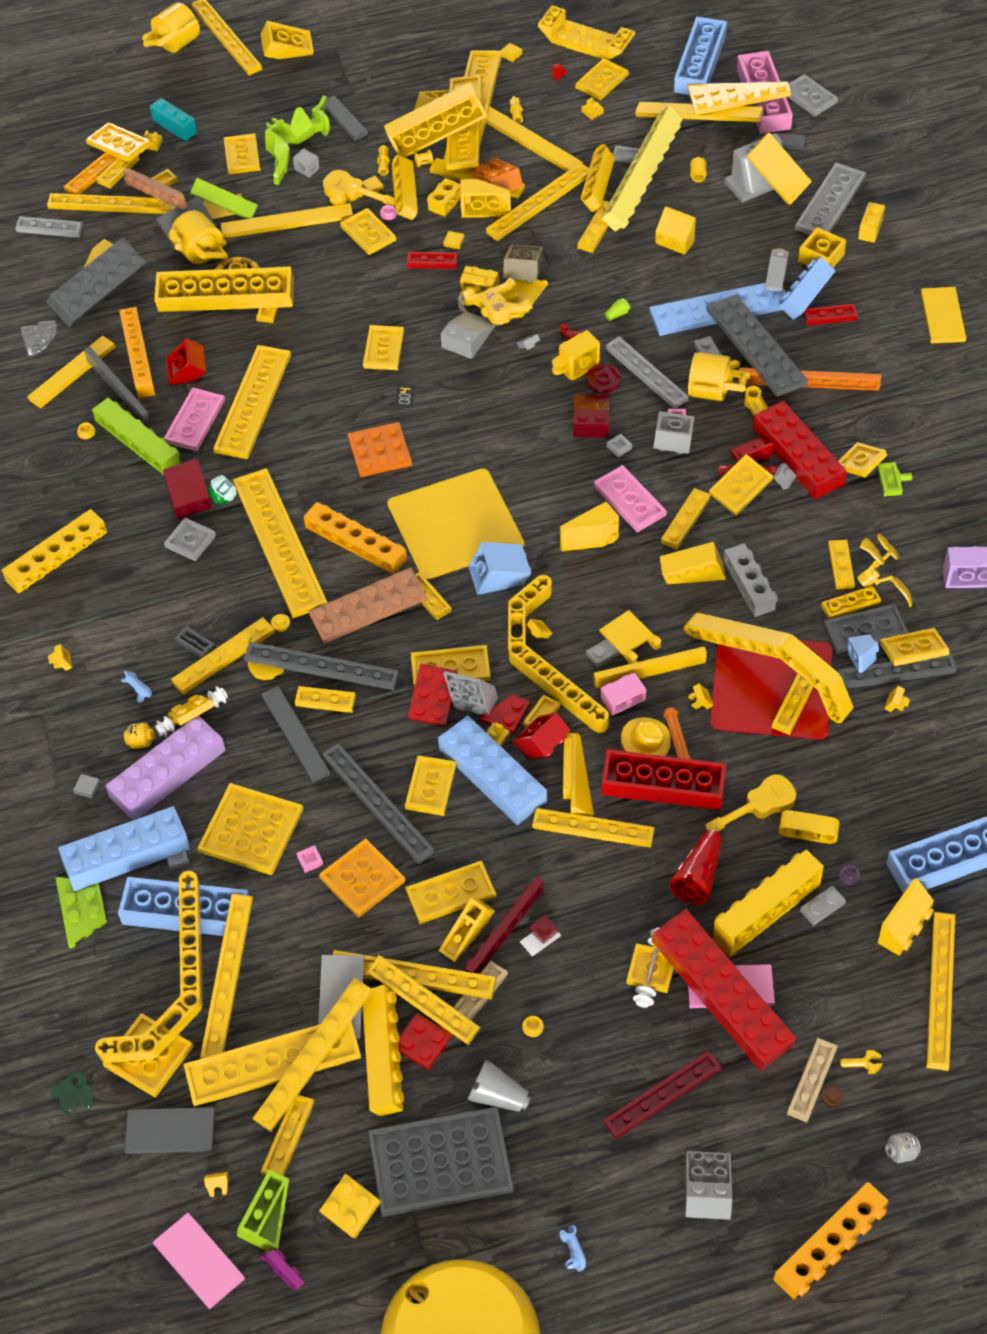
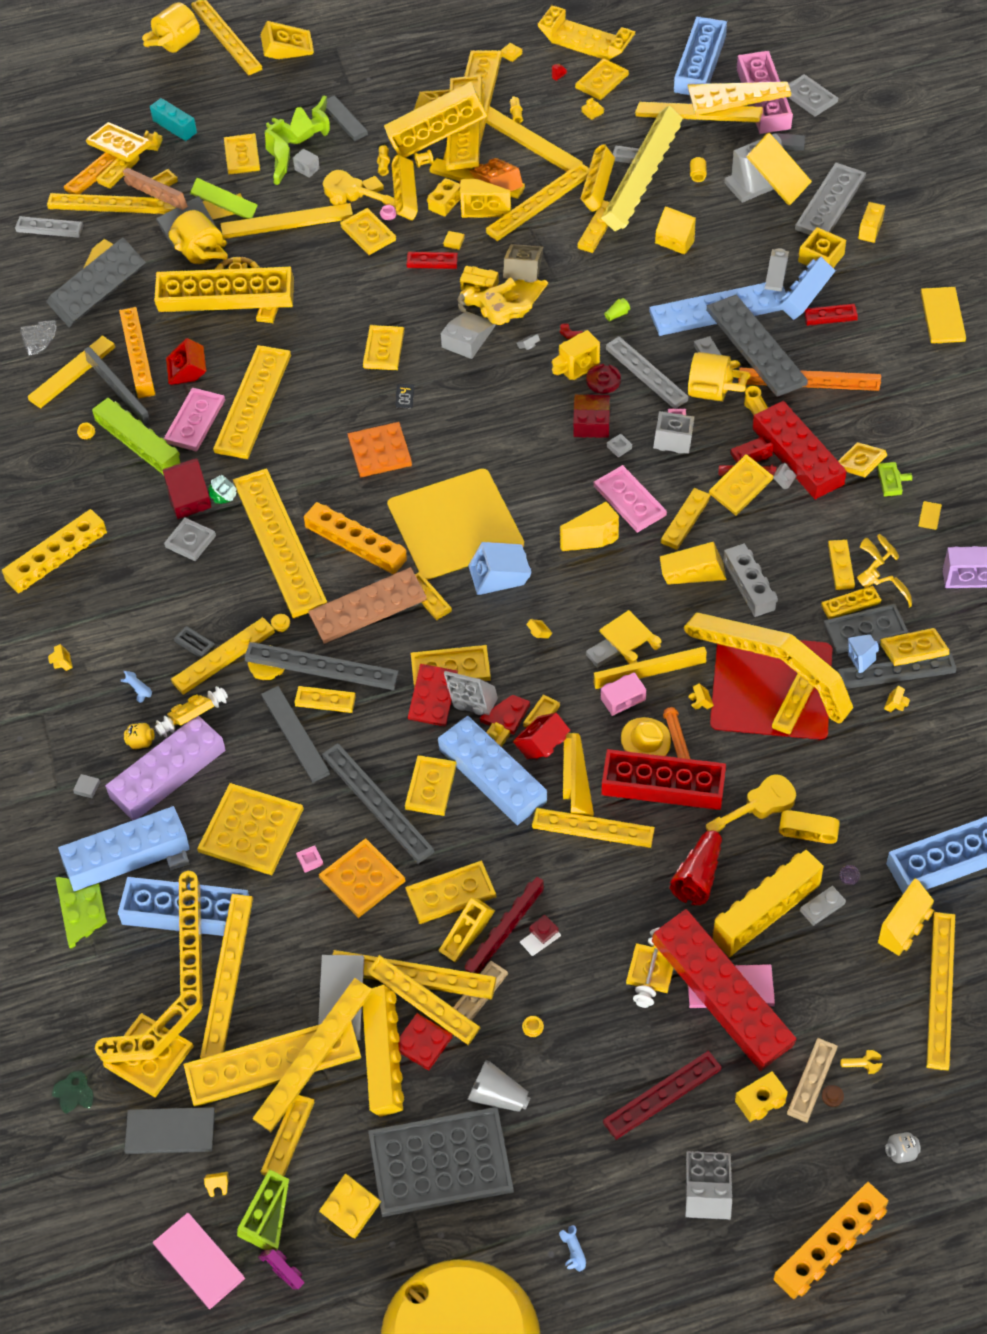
(518, 609): yellow beam -> none
(766, 1086): none -> yellow brick
(930, 515): none -> yellow sticker

